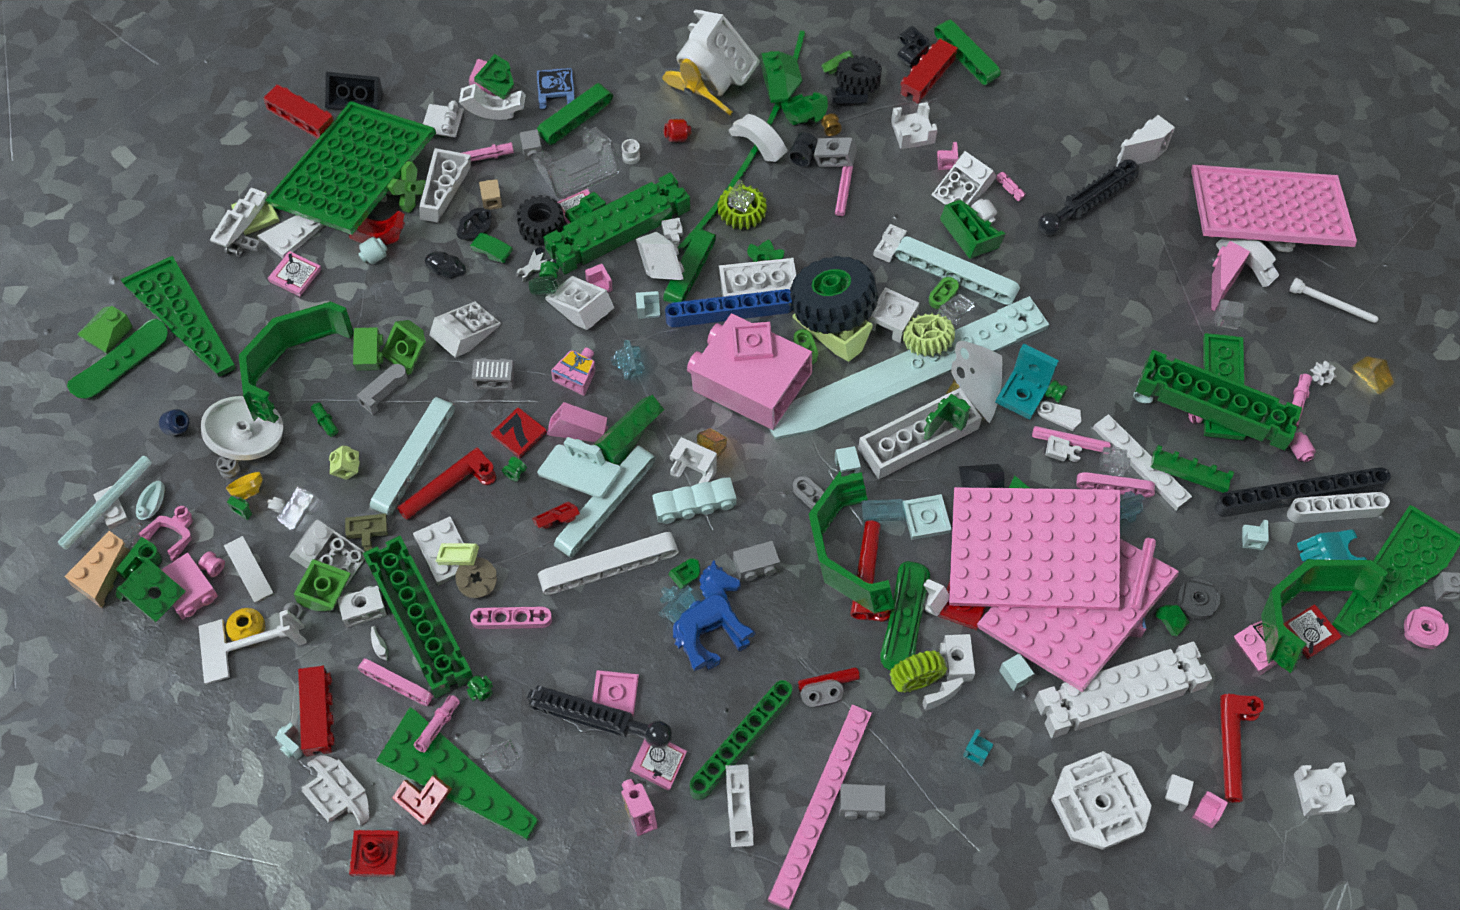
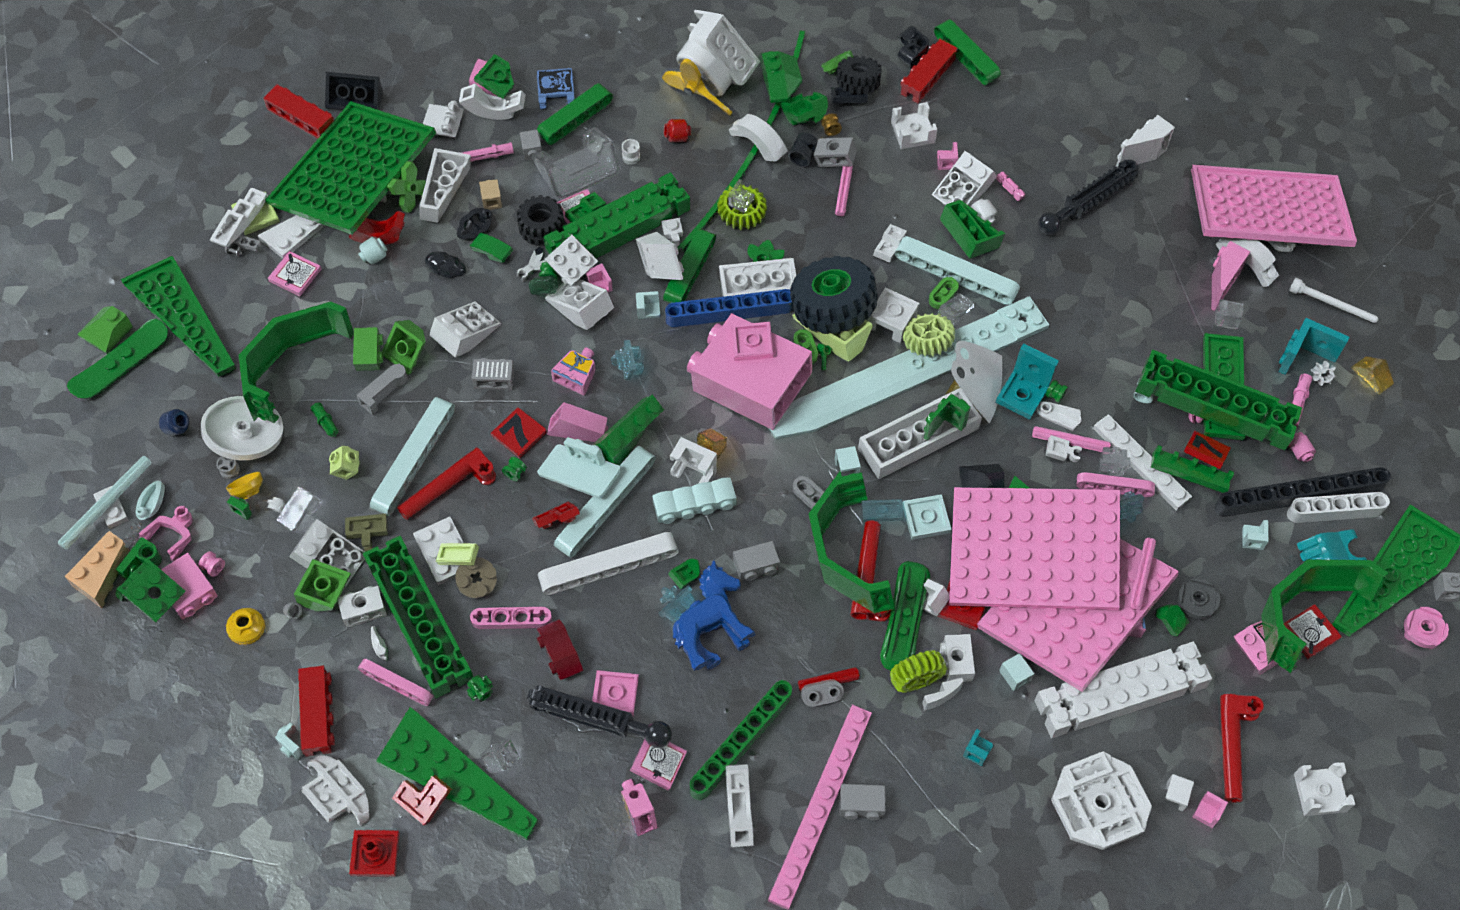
(215, 649): white piece -> none
(248, 570): white slope -> none
(442, 716): bright pink pin -> none
(560, 650): none -> dark red brick
(571, 260): none -> white hinge
(824, 350): none -> green hand
(1207, 449): none -> red tile
(1311, 338): none -> teal bracket

